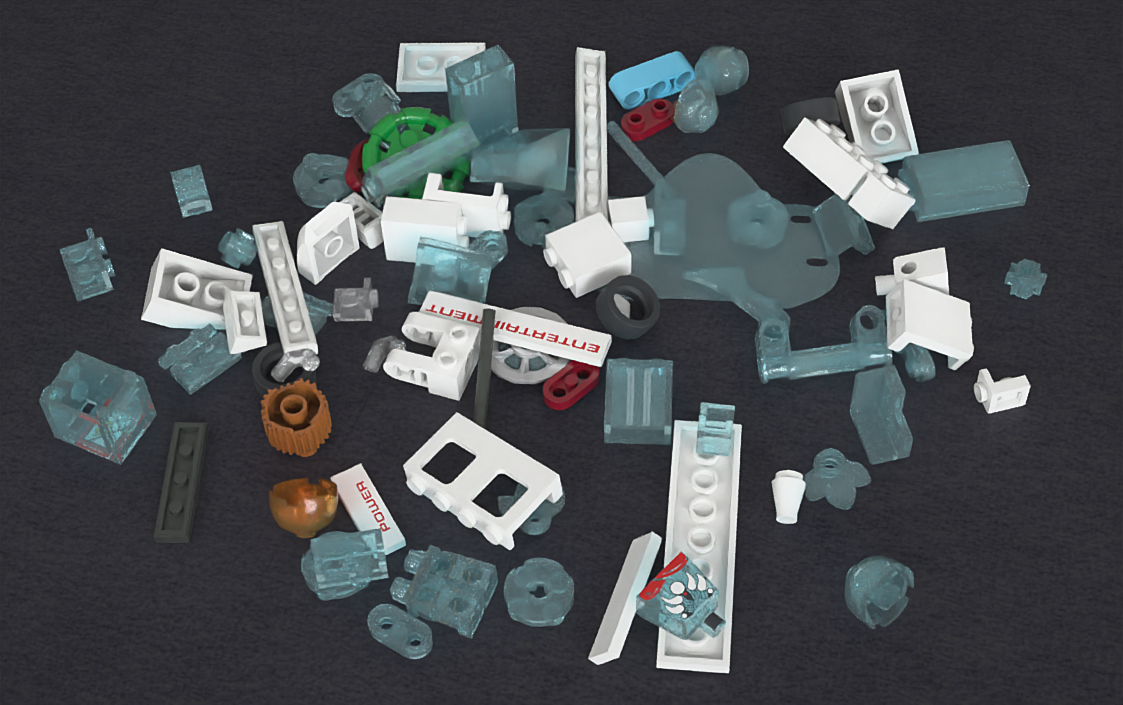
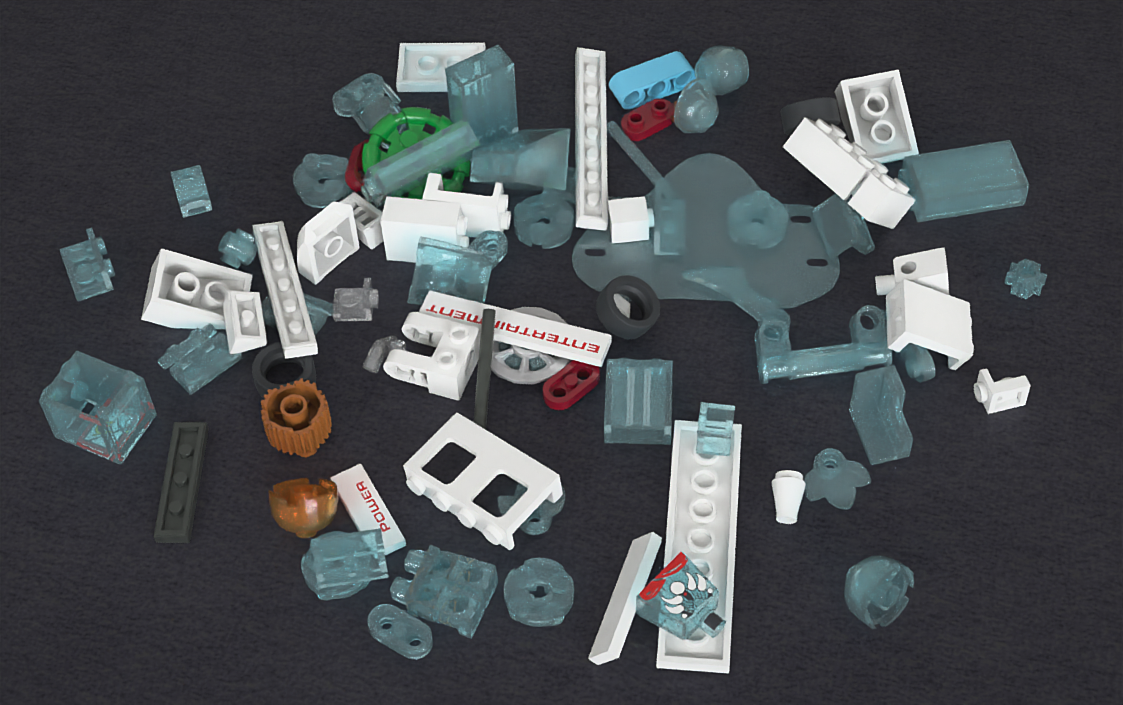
(291, 359): clear arm -> none
(587, 254): white brick -> none

